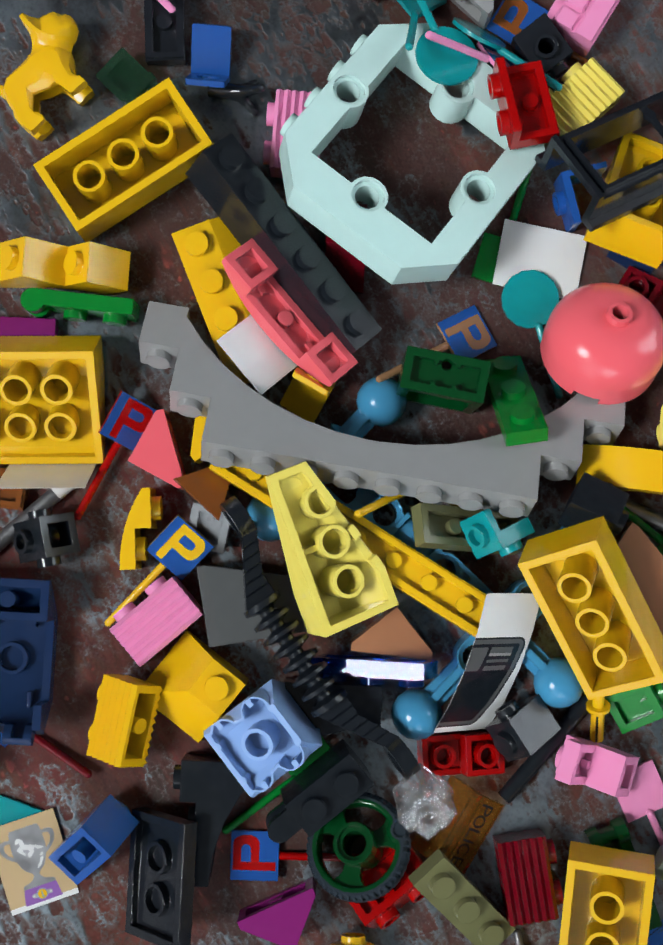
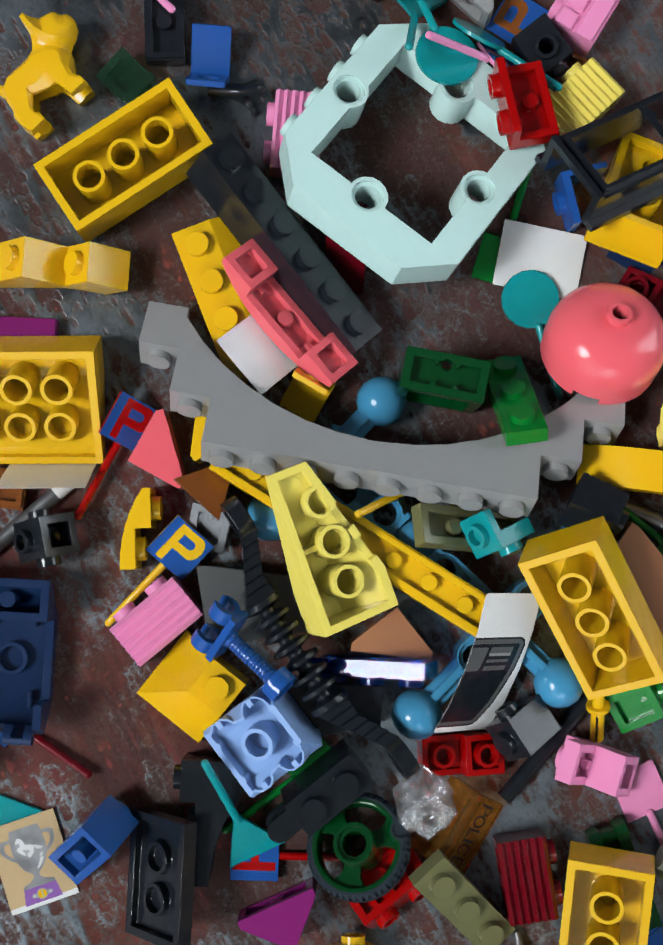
(79, 306): green plate -> none
(123, 720): yellow brick -> none
(215, 643): none -> blue bar
(247, 837): none -> teal piece
(463, 334): piece -> none

